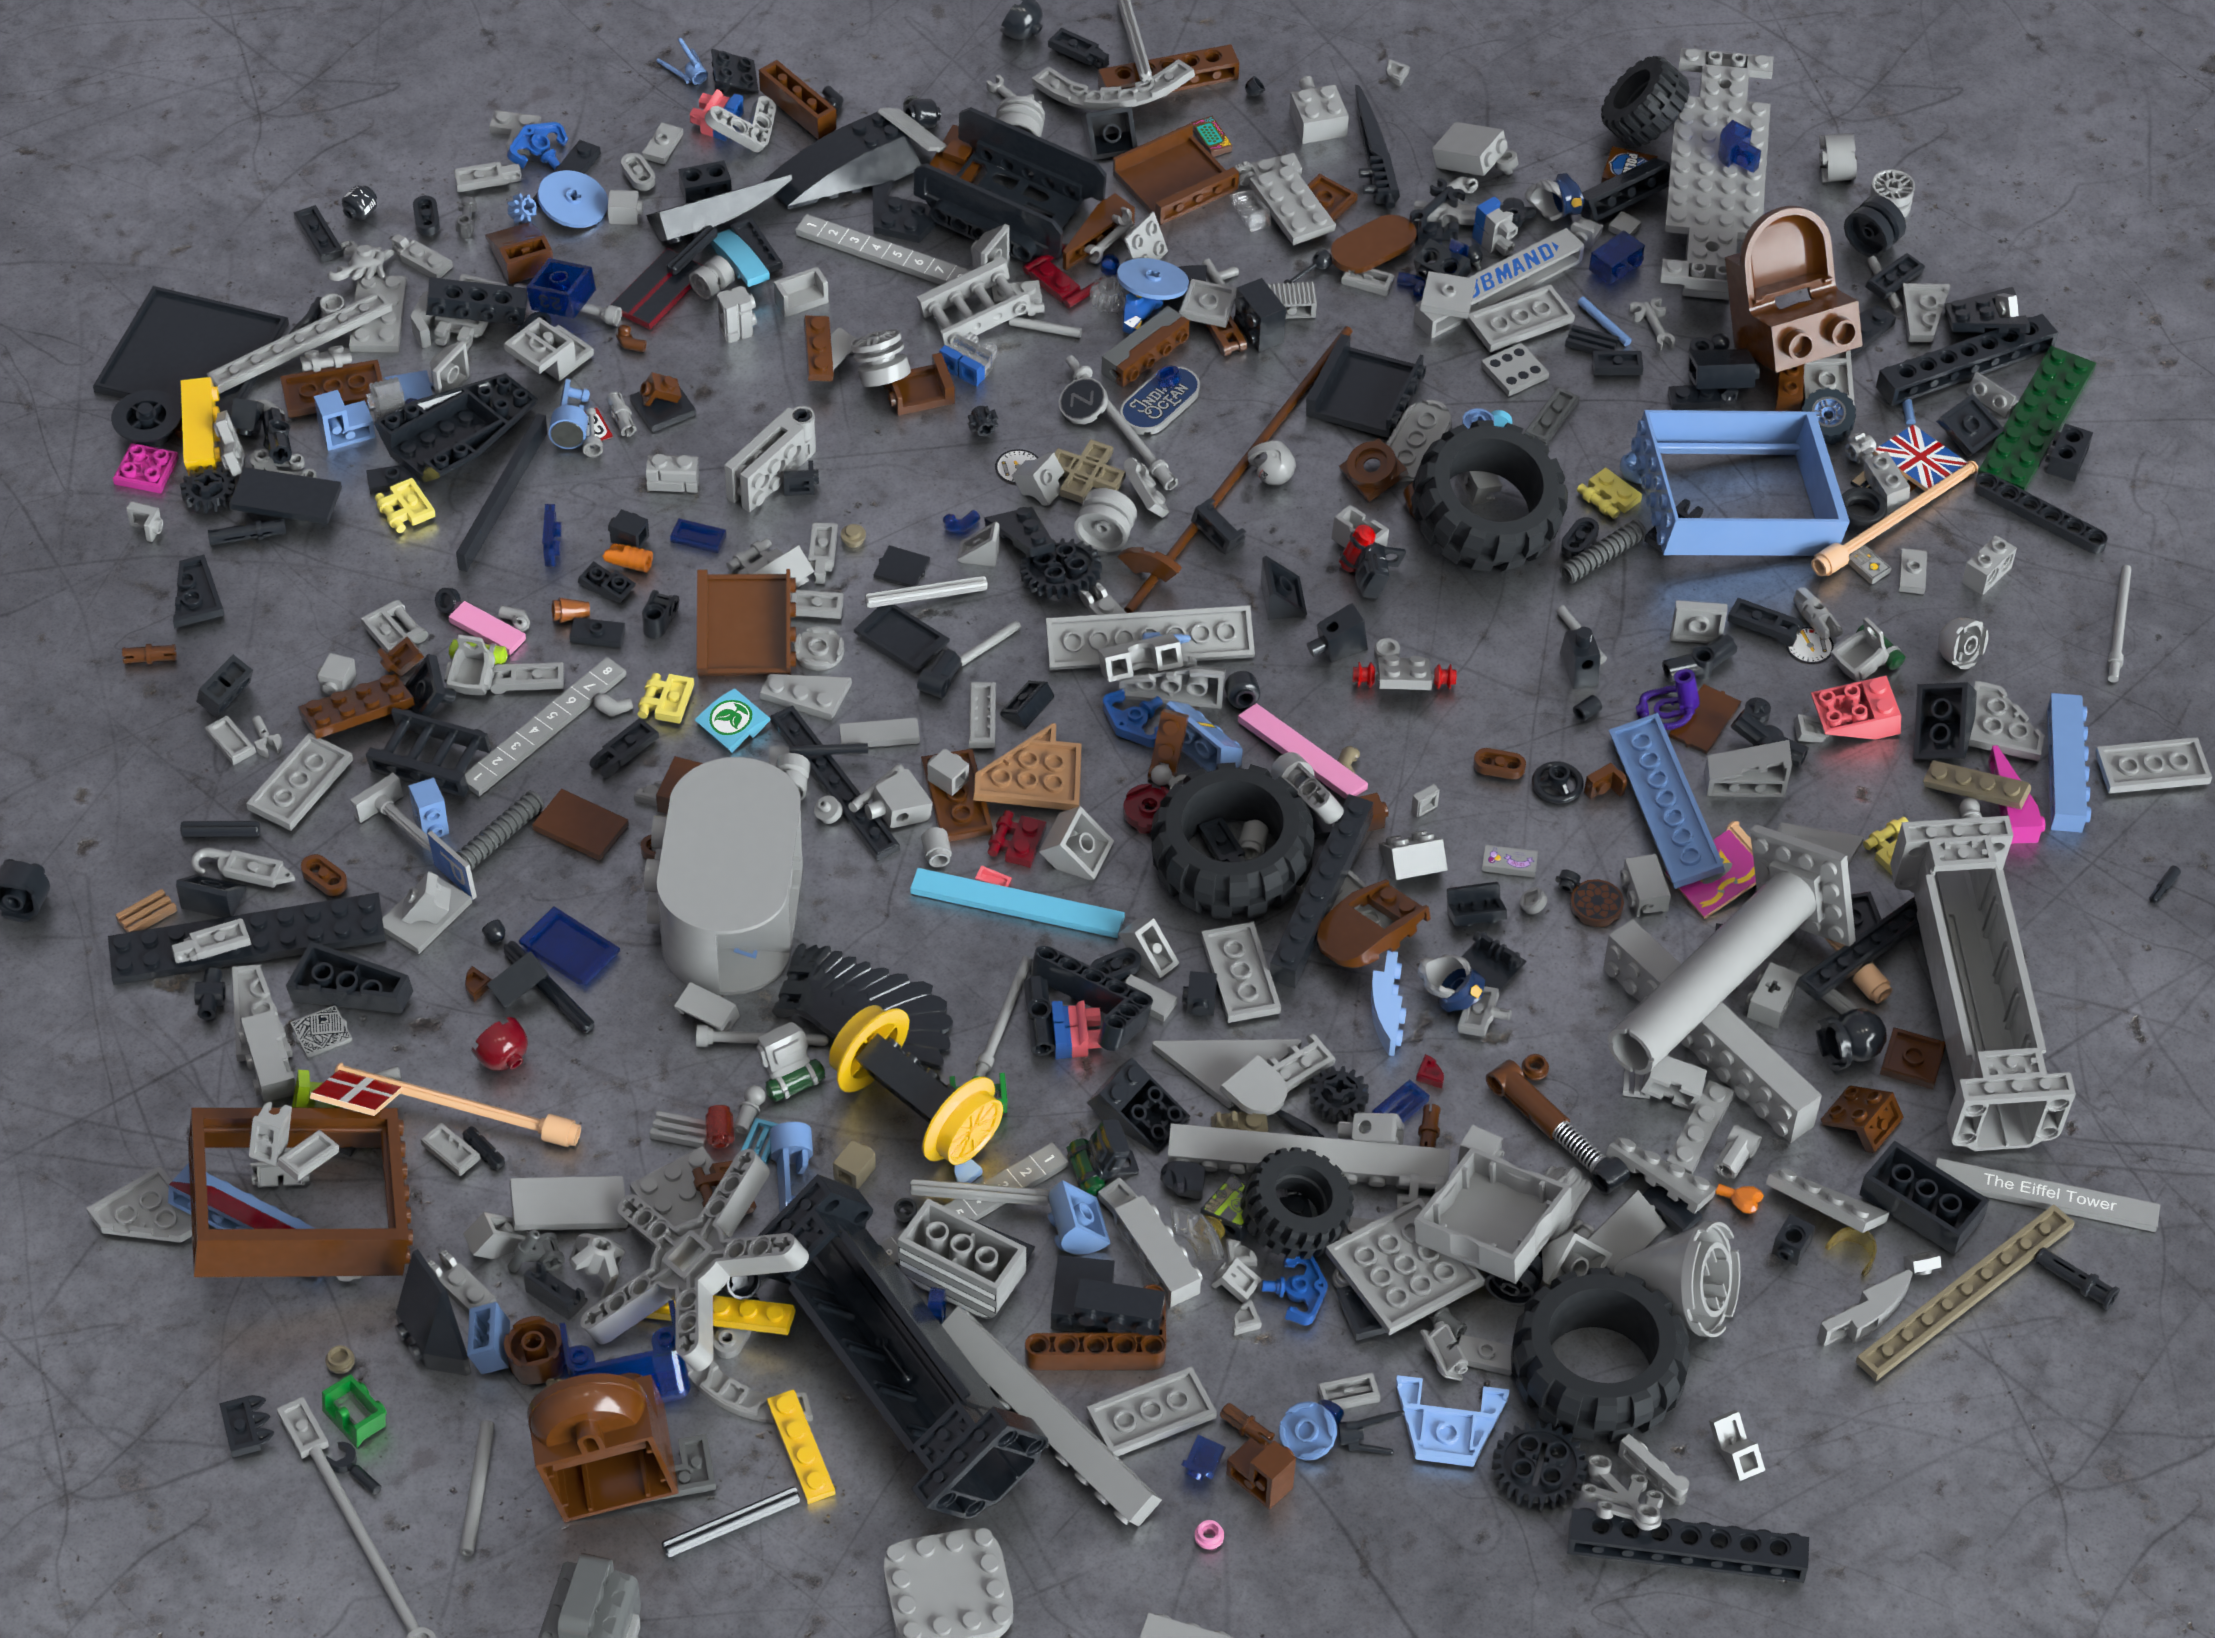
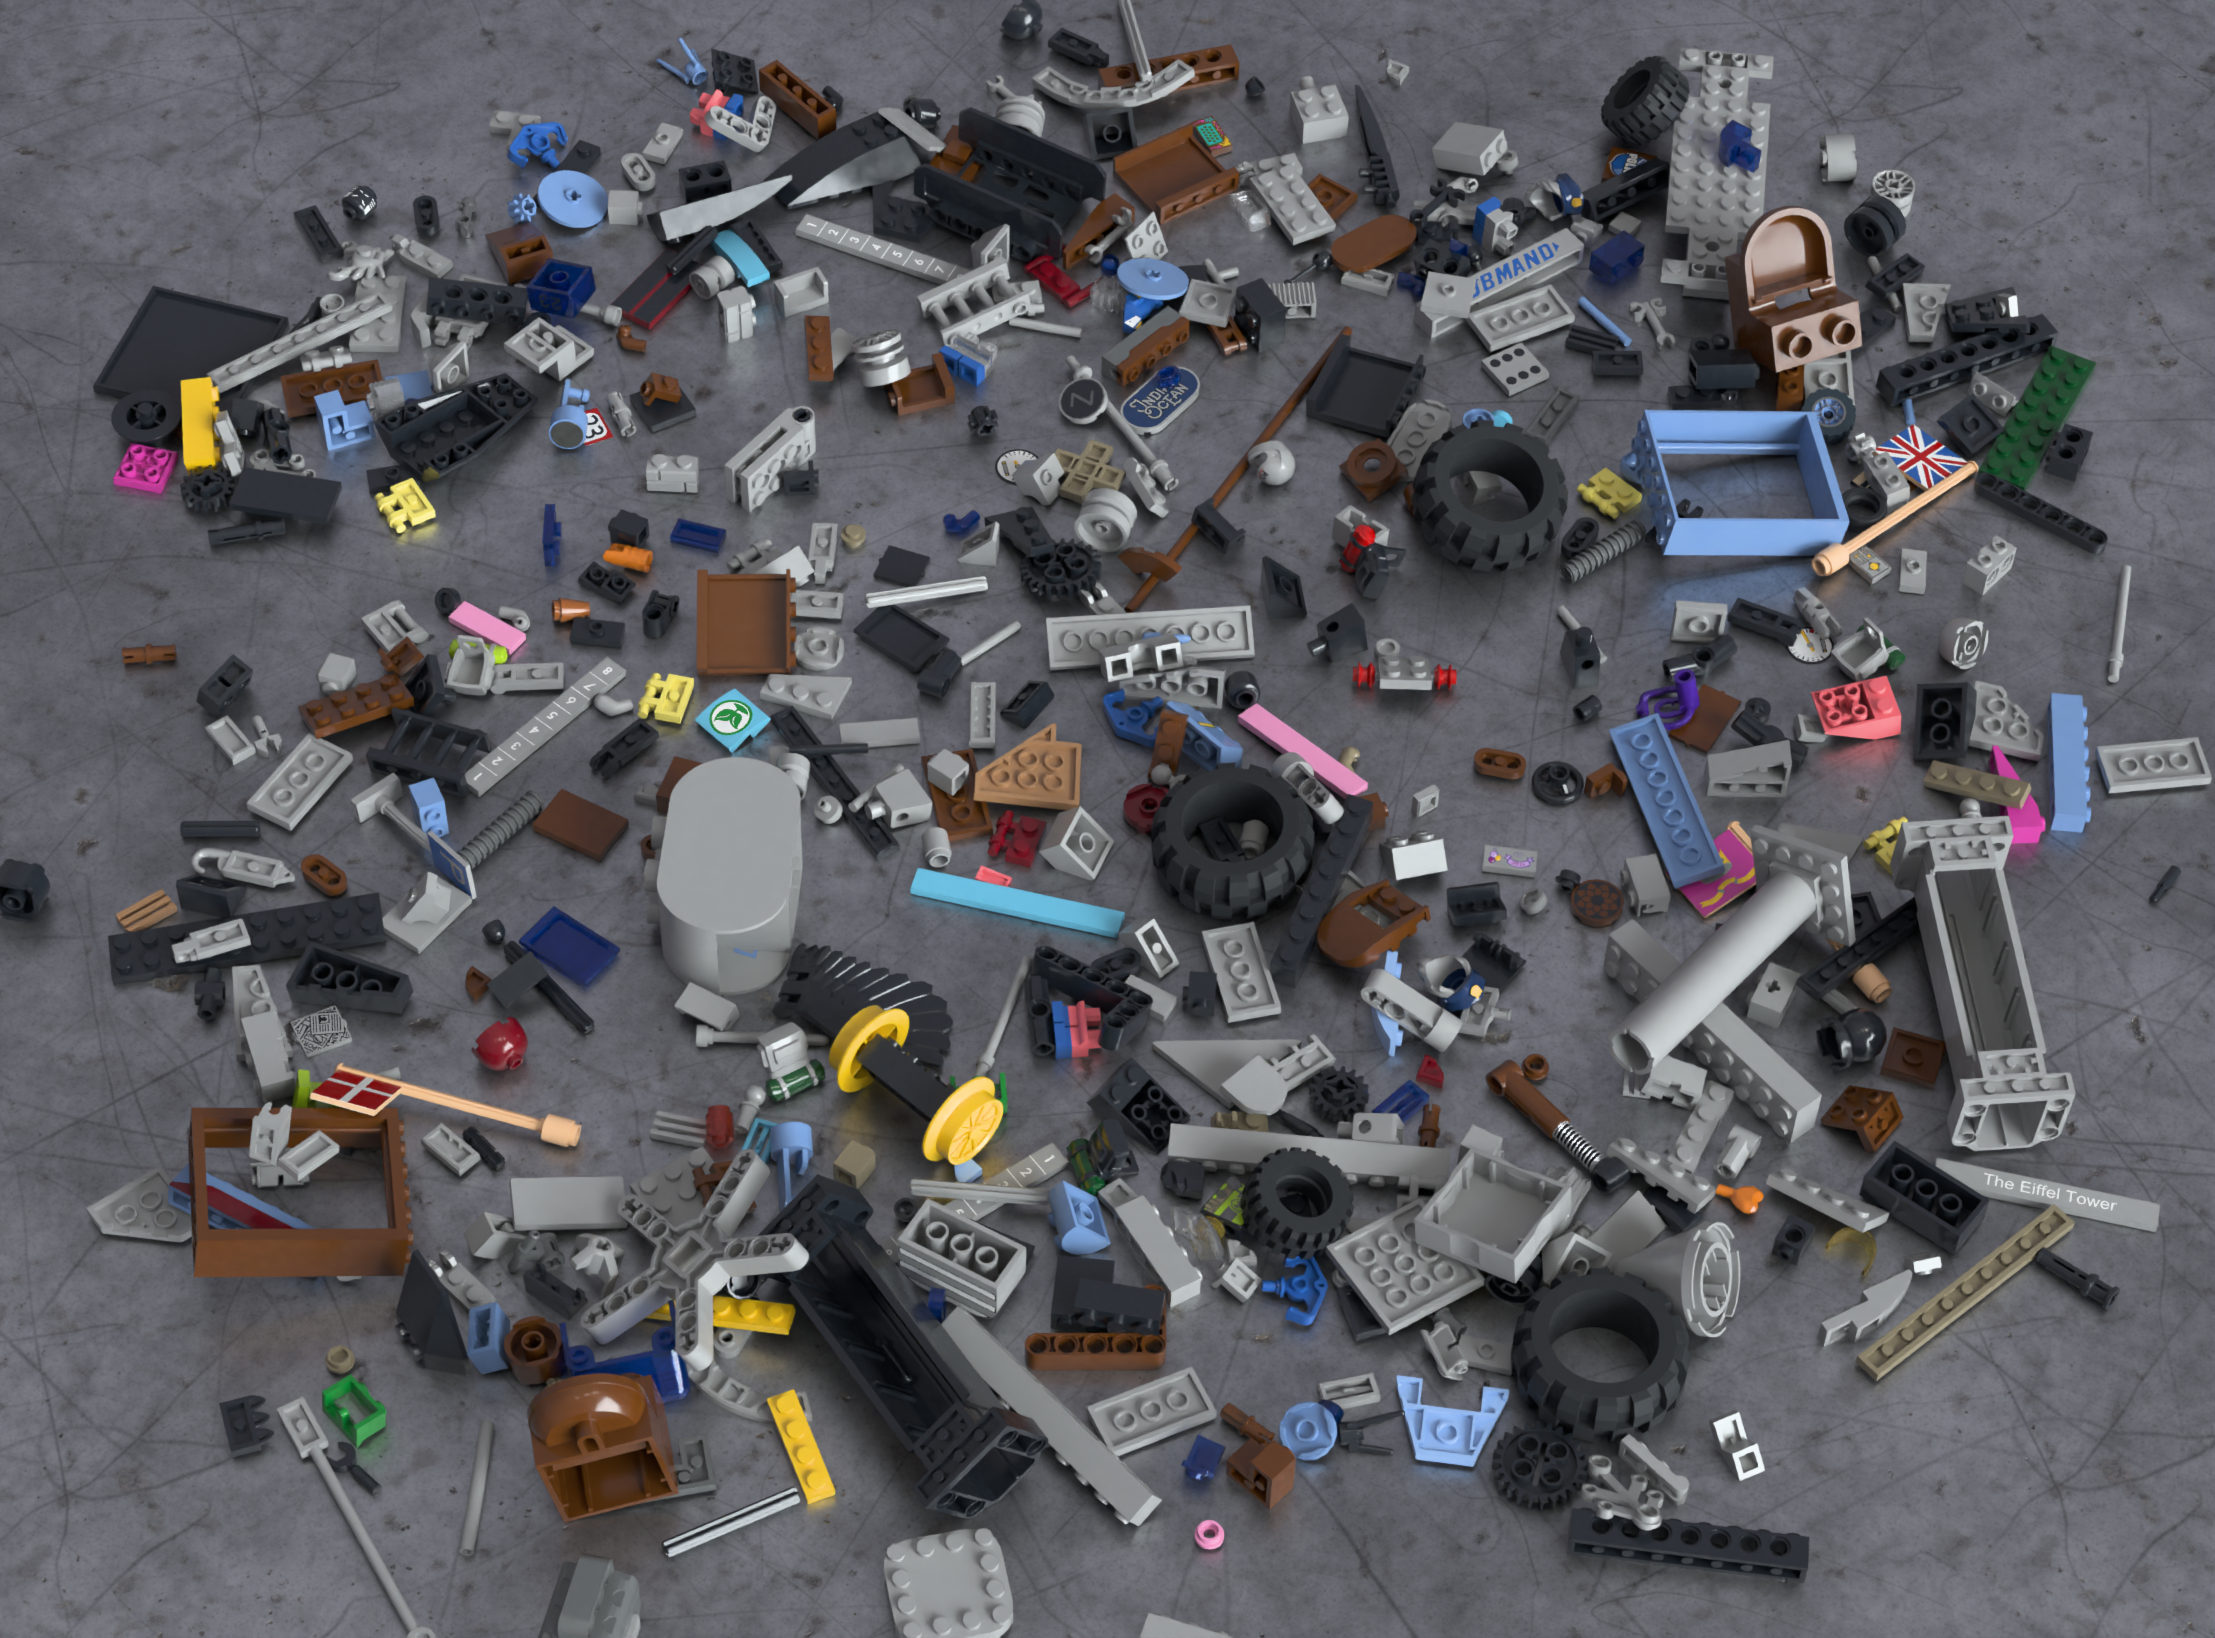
(145, 517): light grey bracket -> none
(196, 593): black wing -> none
(486, 176): light grey hinge -> none
(501, 492): black tile -> none
(592, 440): light grey hinge -> none
(1246, 1319): light grey tile -> none
(1411, 1009): none -> light grey beam

